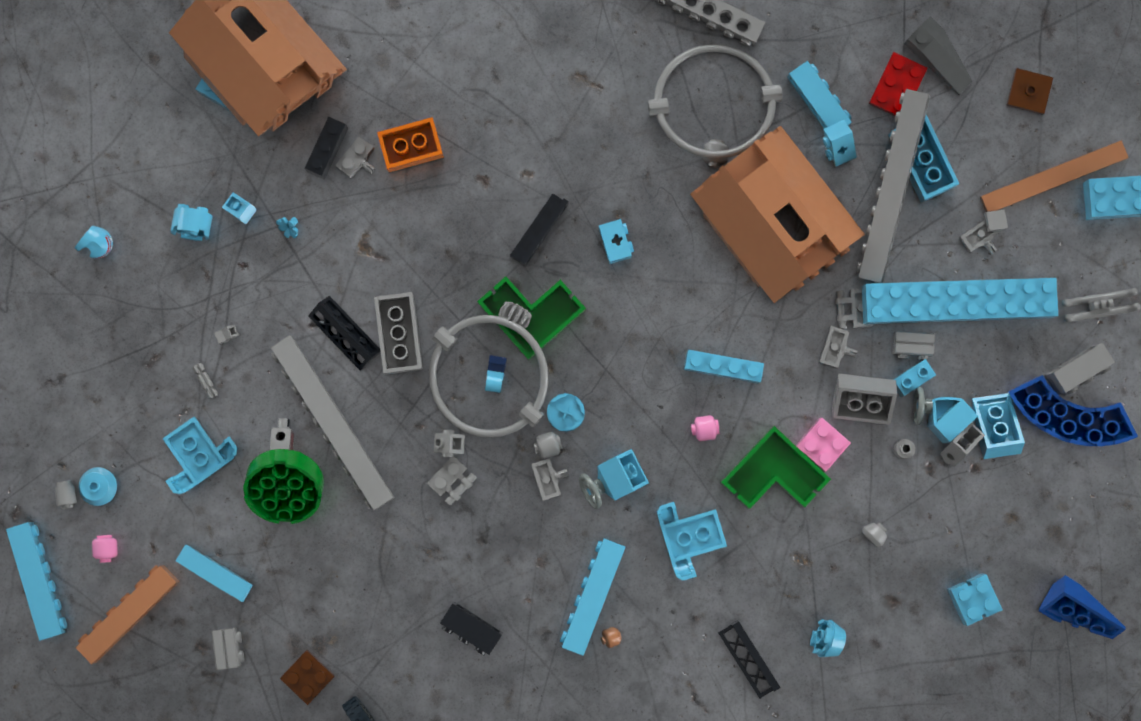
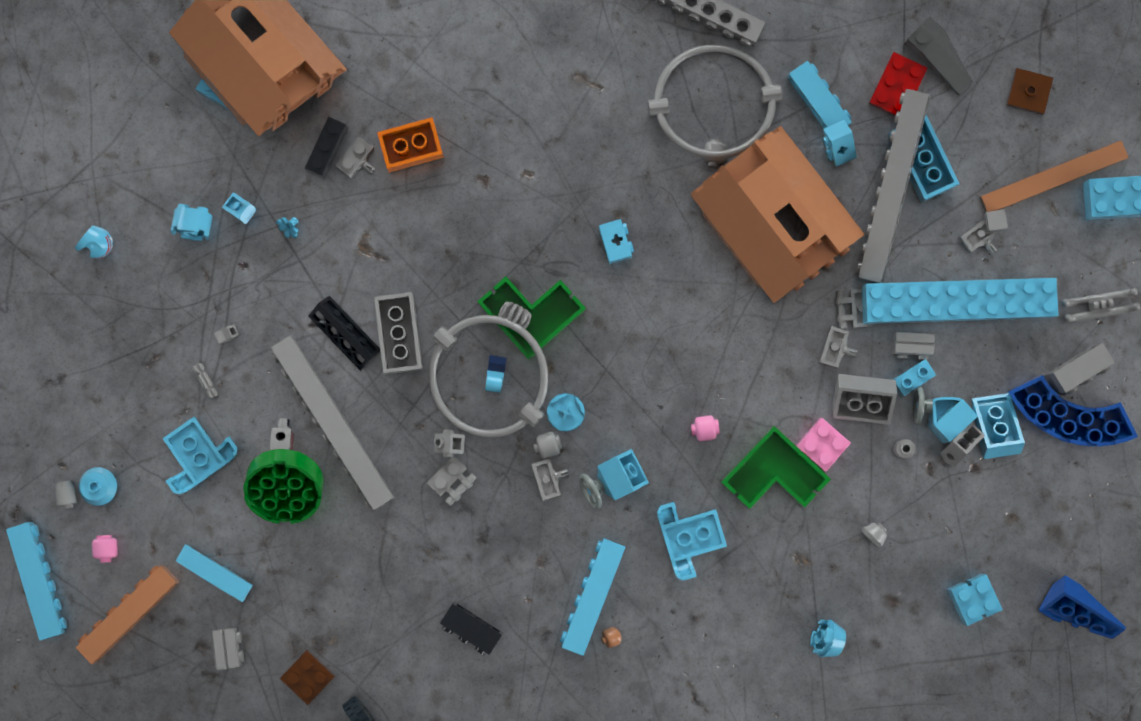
(539, 229): black fence -> none
(723, 366): medium azure brick -> none
(752, 651): black fence -> none

